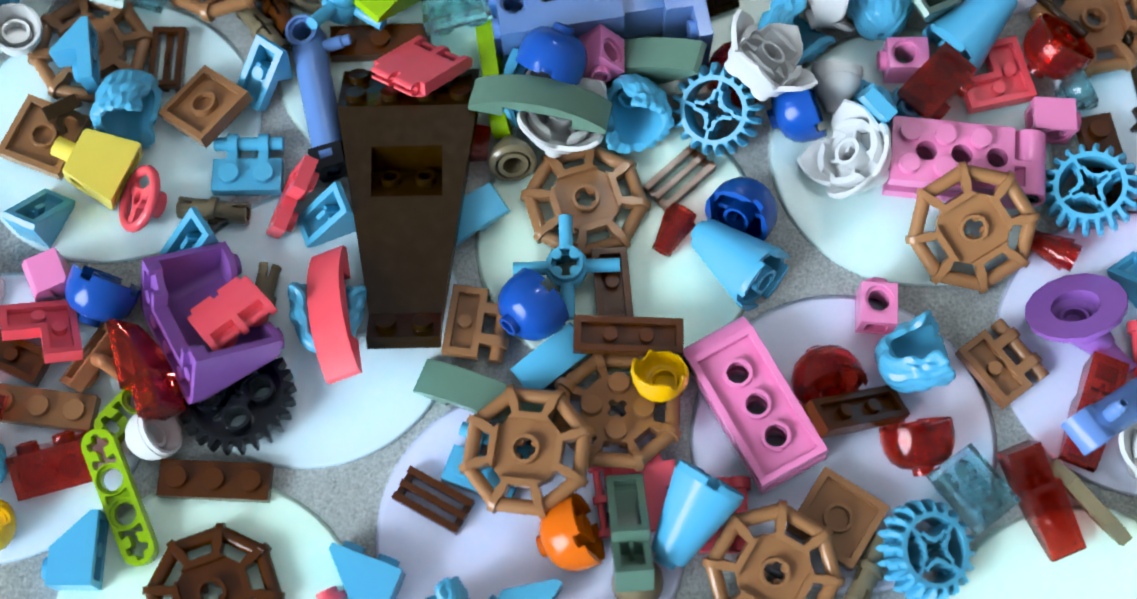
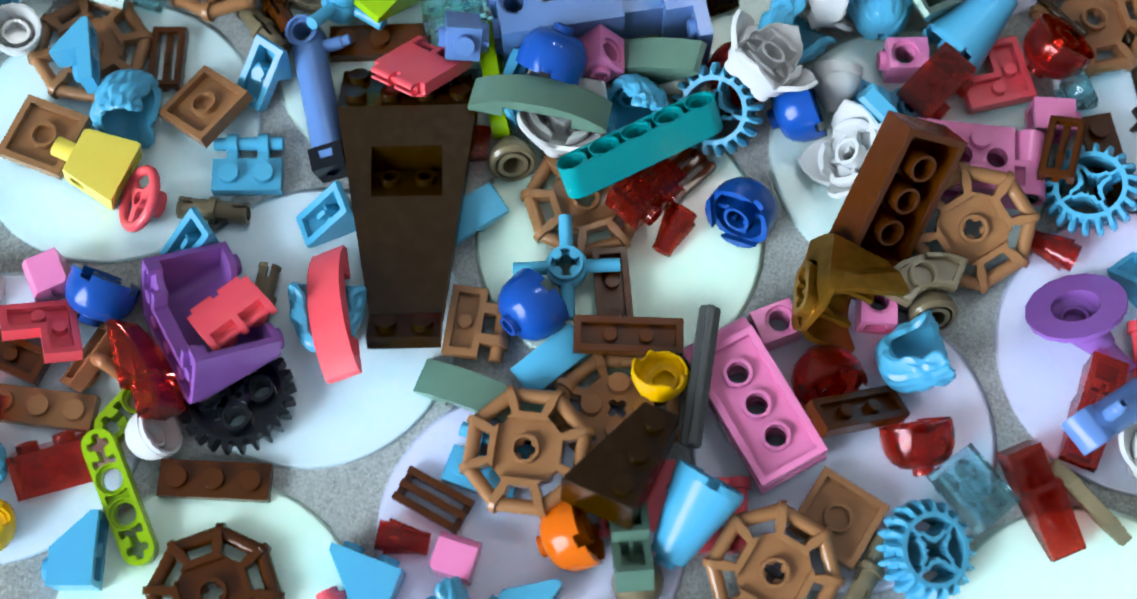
(40, 216): medium azure slope -> none
(63, 109): dark brown tile -> none
(299, 182): coral plate -> none
(400, 538): none -> clear red cone
(455, 557): none -> bright pink piece
(463, 36): none -> medium blue brick
(622, 467): none -> dark brown wedge
(639, 144): none -> teal beam
(645, 193): none -> clear red brick
(700, 376): none -> dark grey axle
(740, 261): medium azure cone -> none
(770, 337): none -> bright pink brick
(829, 279): none -> pearl gold piece
(899, 186): none -> reddish brown brick
(930, 272): none -> dark tan tile
(940, 304): none -> dark tan brick
(995, 369): medium nougat plate -> none
(1057, 172): none -> reddish brown tile

